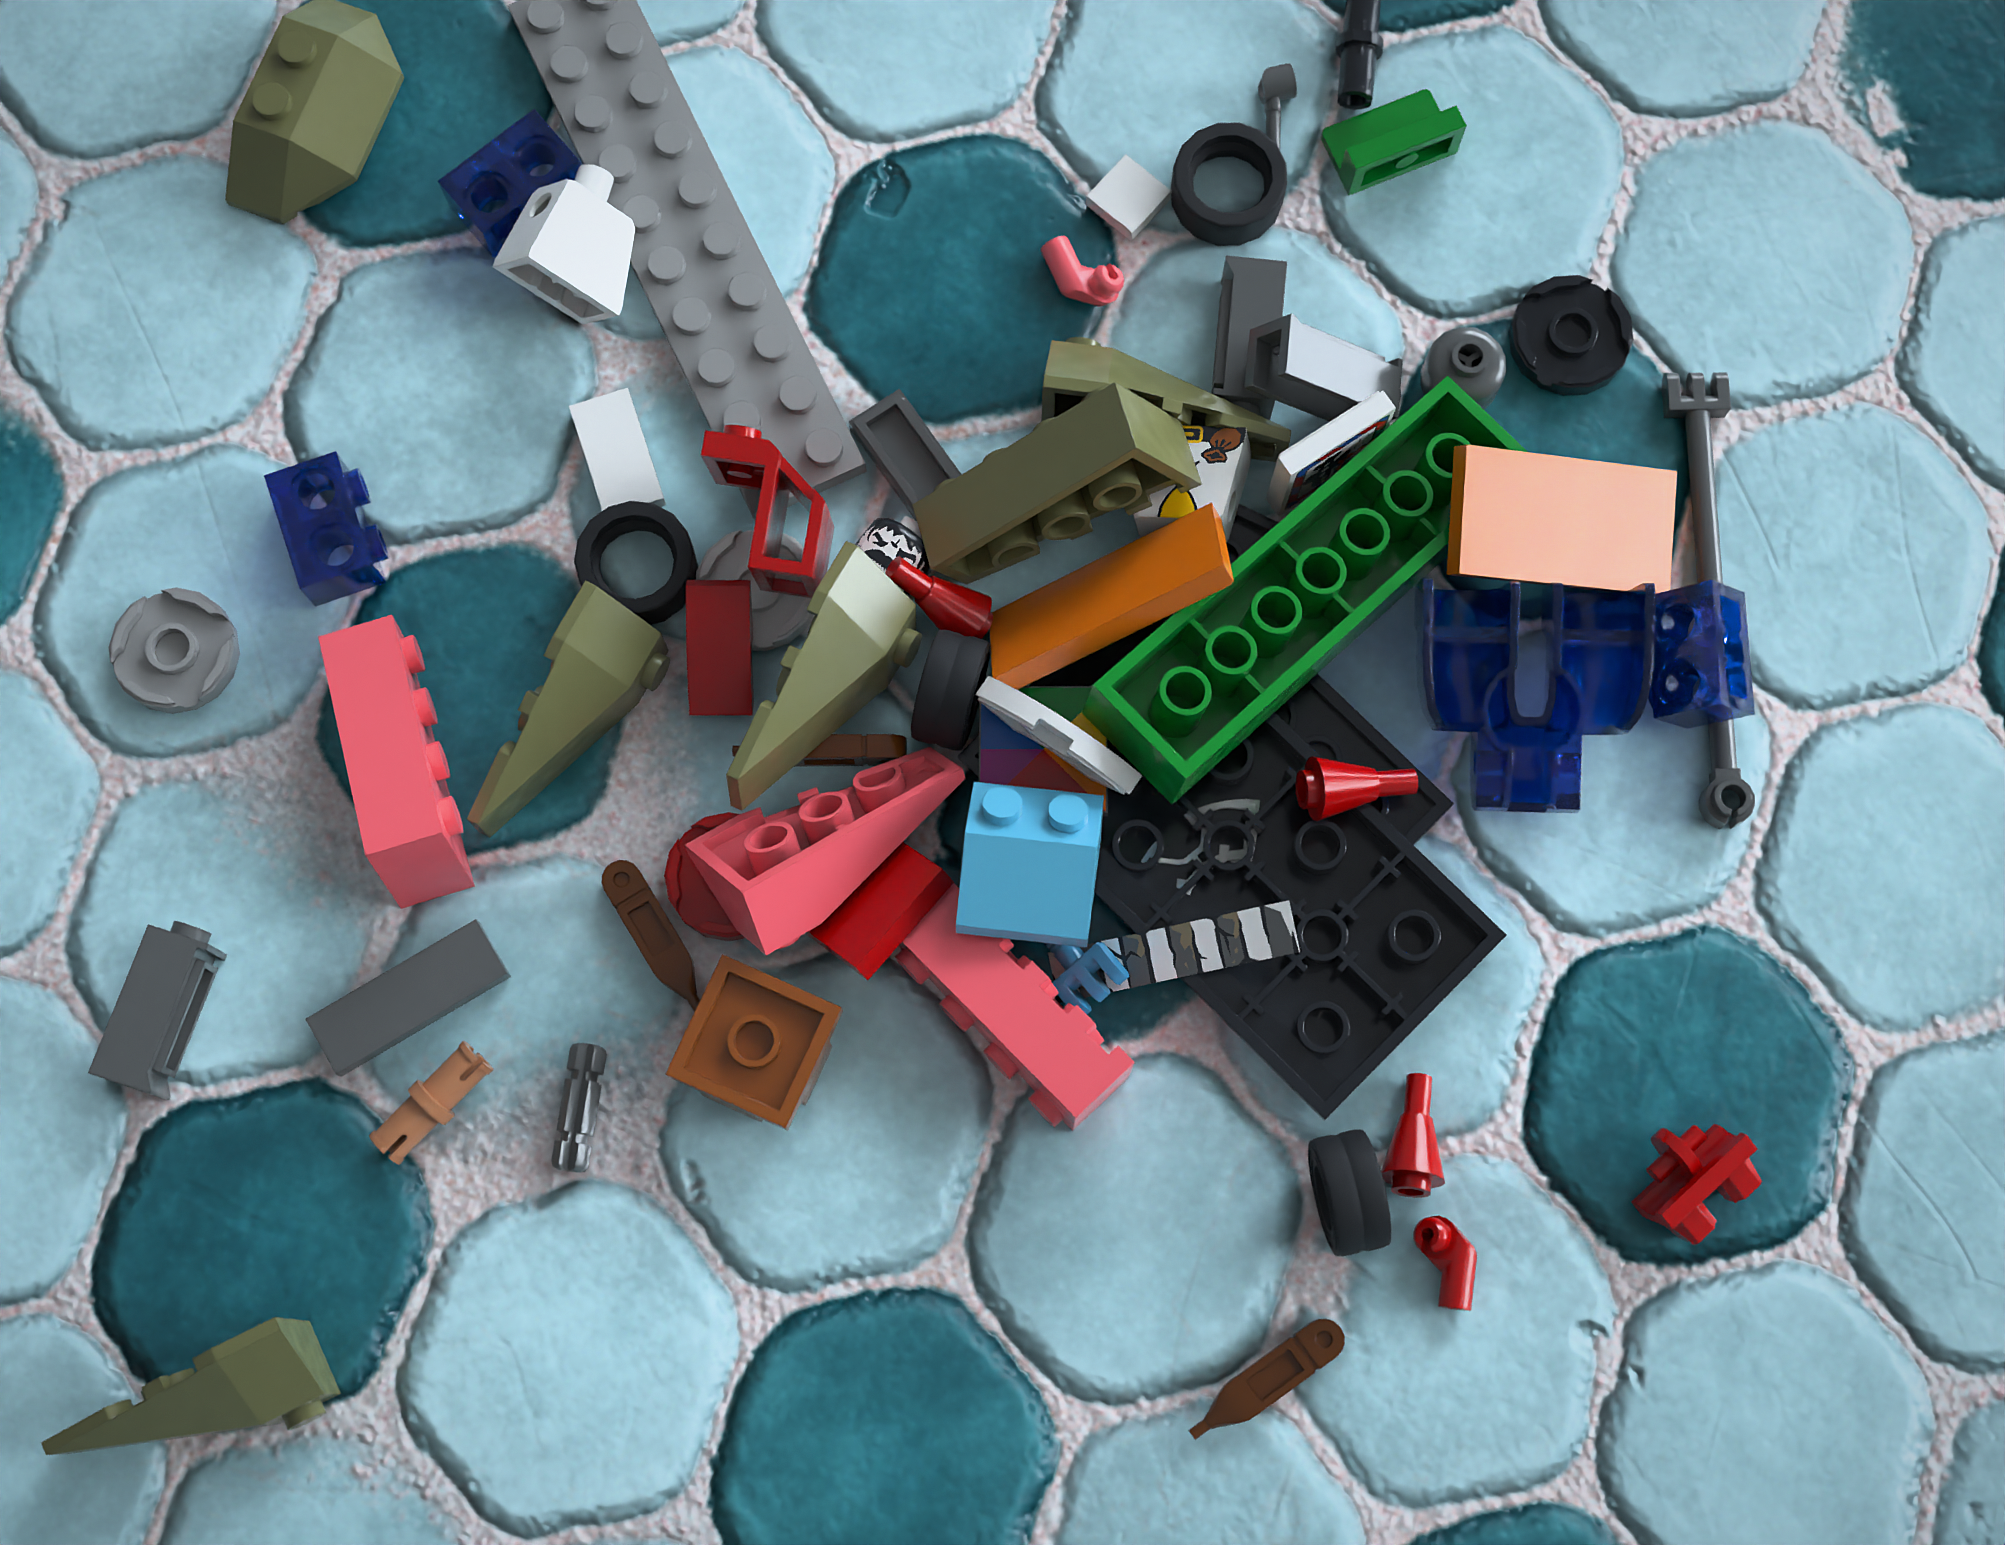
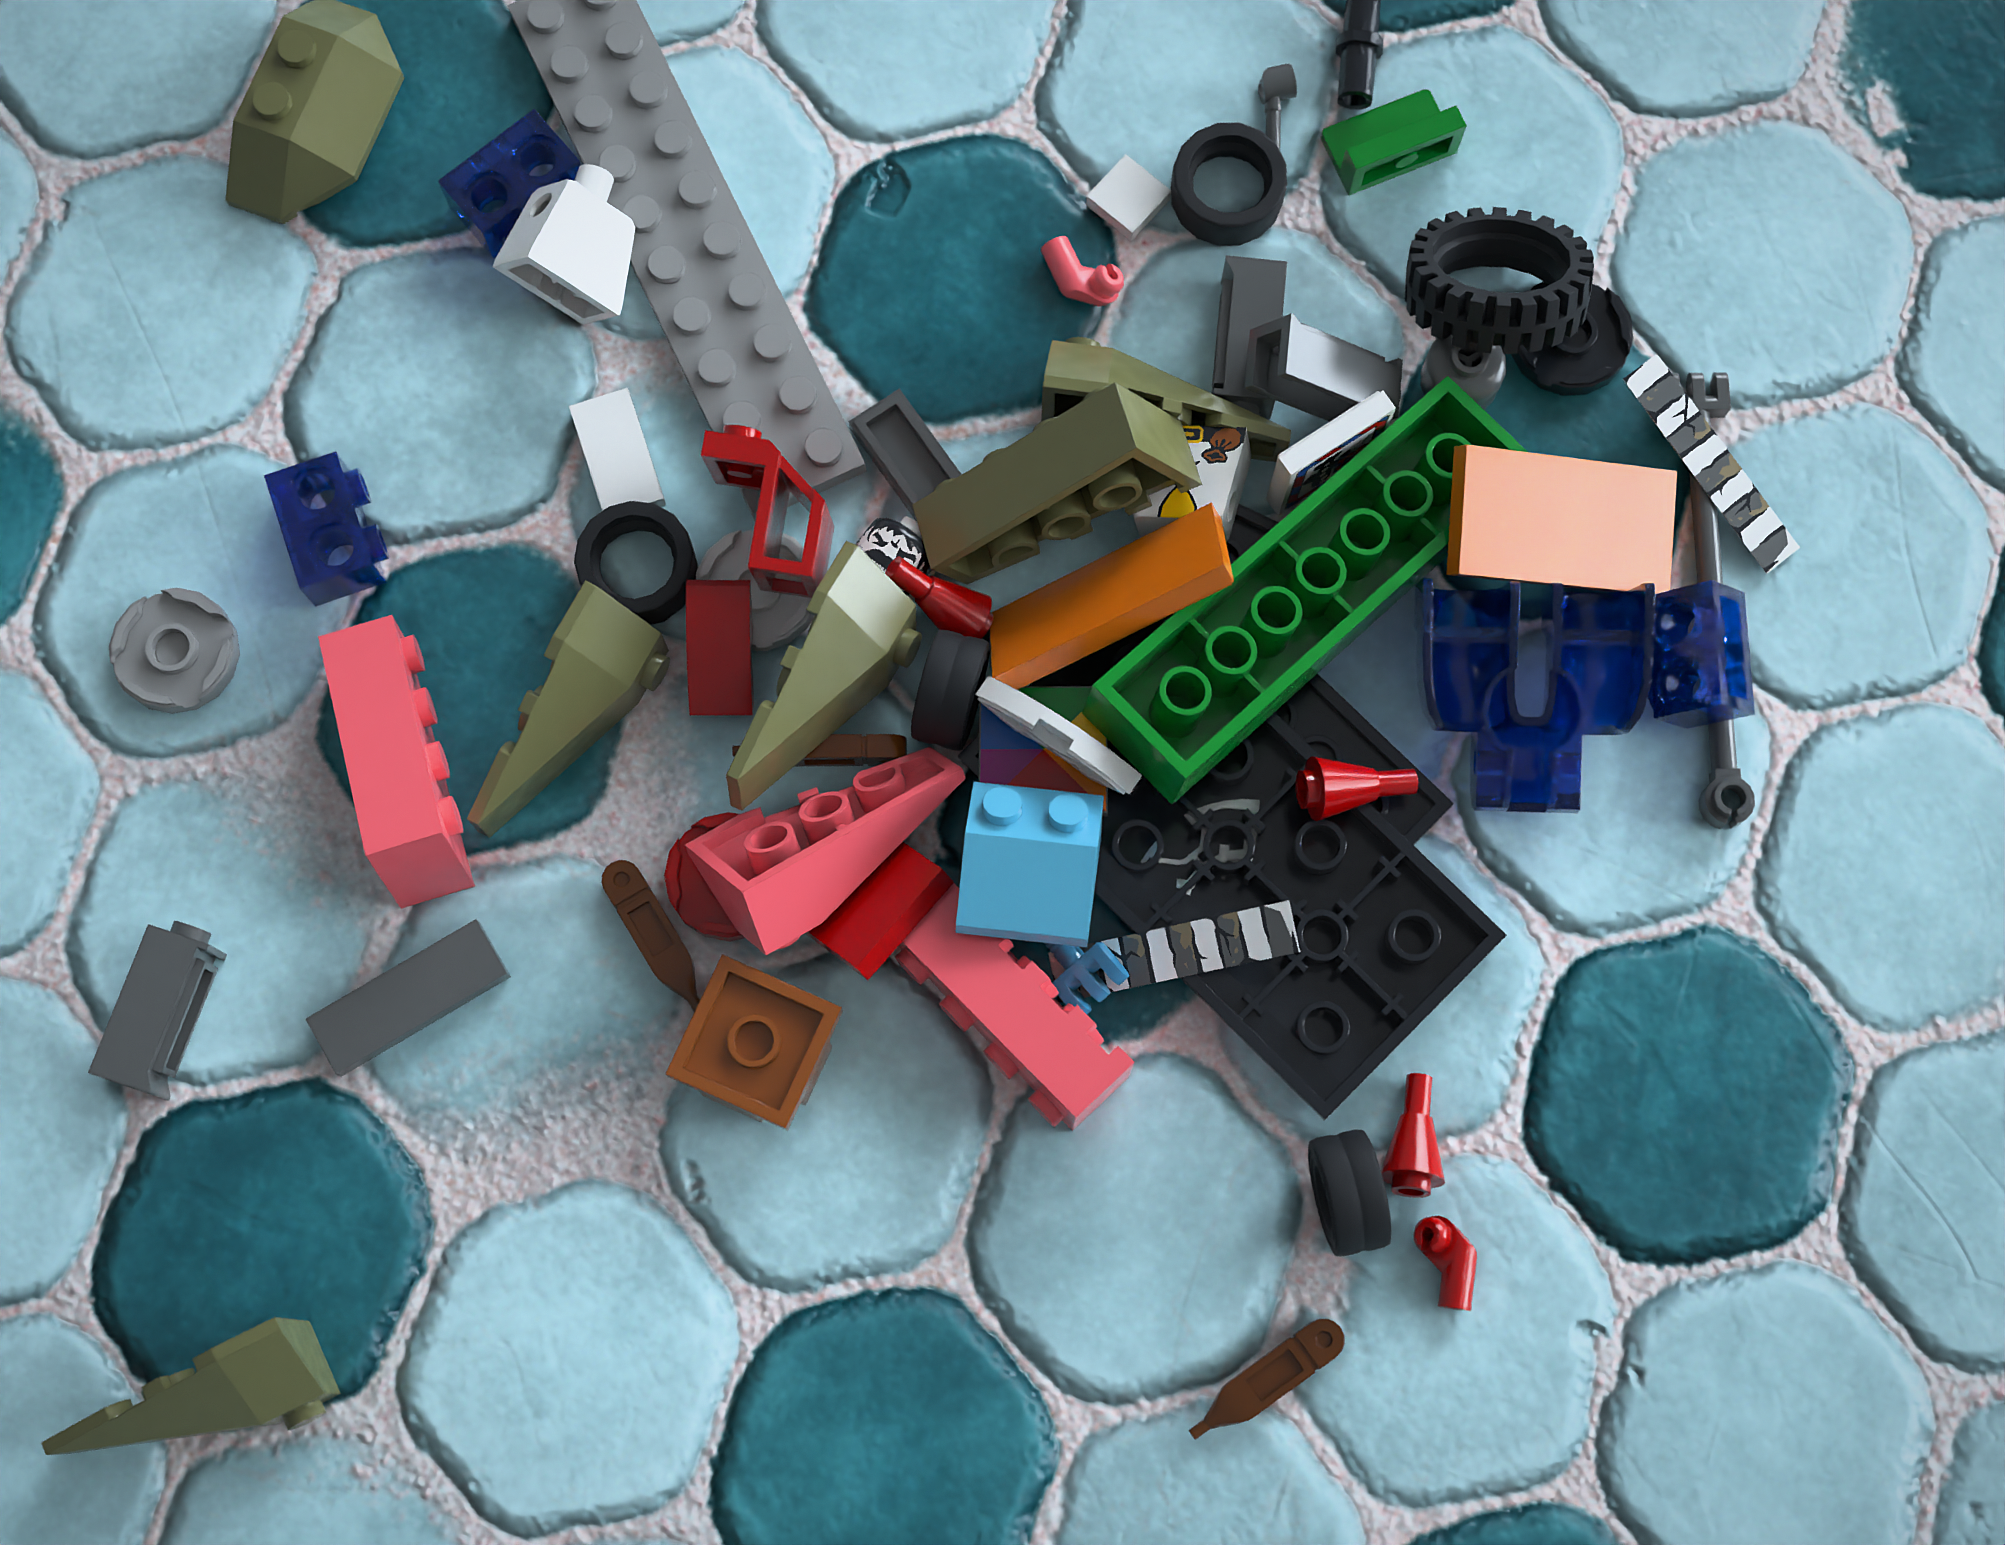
(431, 1102): nougat pin -> none
(579, 1107): dark grey axle -> none
(1498, 317): none -> black tyre
(1689, 1172): red hips -> none
(1711, 463): none -> sticker

